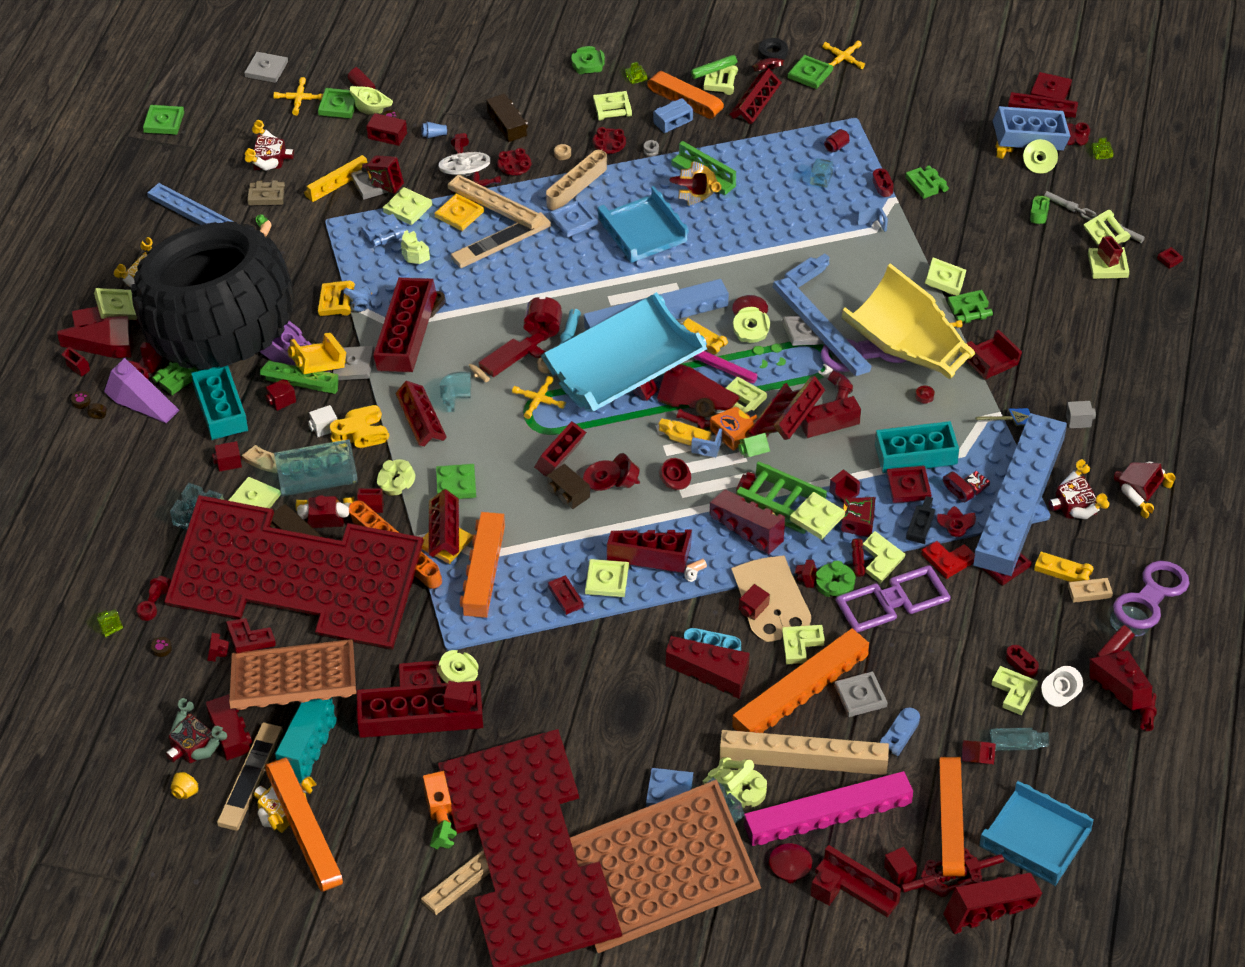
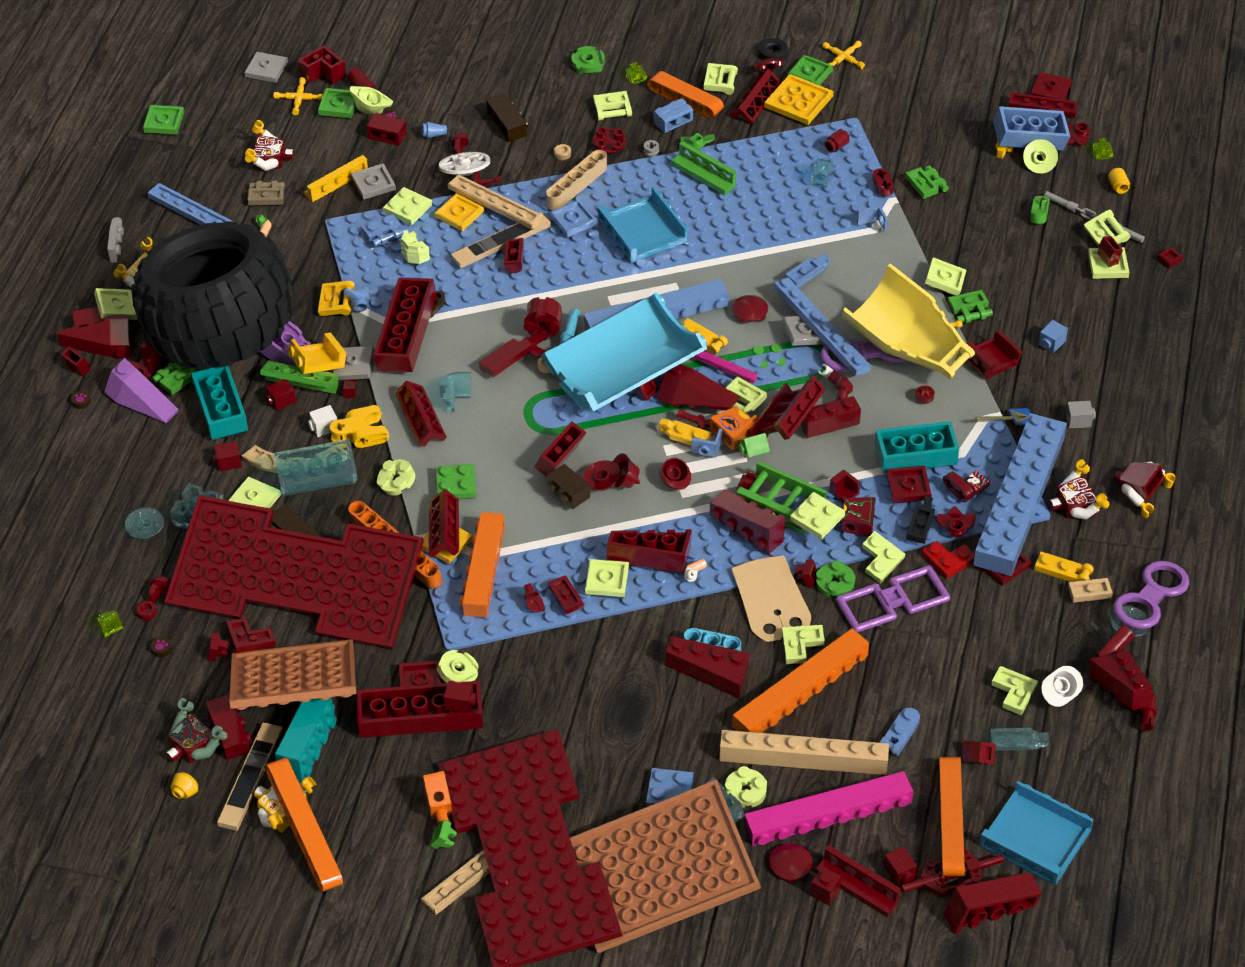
(96, 411): dark brown tile -> none
(115, 237): none -> light grey hinge
(144, 523): none -> clear light blue dish
(322, 63): none -> dark red brick
(324, 511): dark red torso -> none
(349, 388): none -> dark red piece
(372, 498): dark red piece -> none
(384, 173): dark red torso -> none
(479, 373): tan helmet -> none
(514, 162): dark red dish -> none
(514, 255): none -> dark red brick
(534, 600): none -> dark red piece
(538, 397): yellow piece -> none
(698, 140): none -> bright green plate
(699, 181): piece -> none
(705, 407): dark brown tile -> none
(714, 66): bright green axle -> none
(727, 777): yellowish green plate -> none
(748, 334): yellowish green plate -> none
(754, 602): dark red brick -> none
(798, 99): none -> yellow plate
(858, 557): dark red axle -> none
(860, 694): light grey plate -> none
(1022, 661): dark red beam -> none
(1053, 336): none -> medium blue brick
(1119, 180): none -> yellow brick

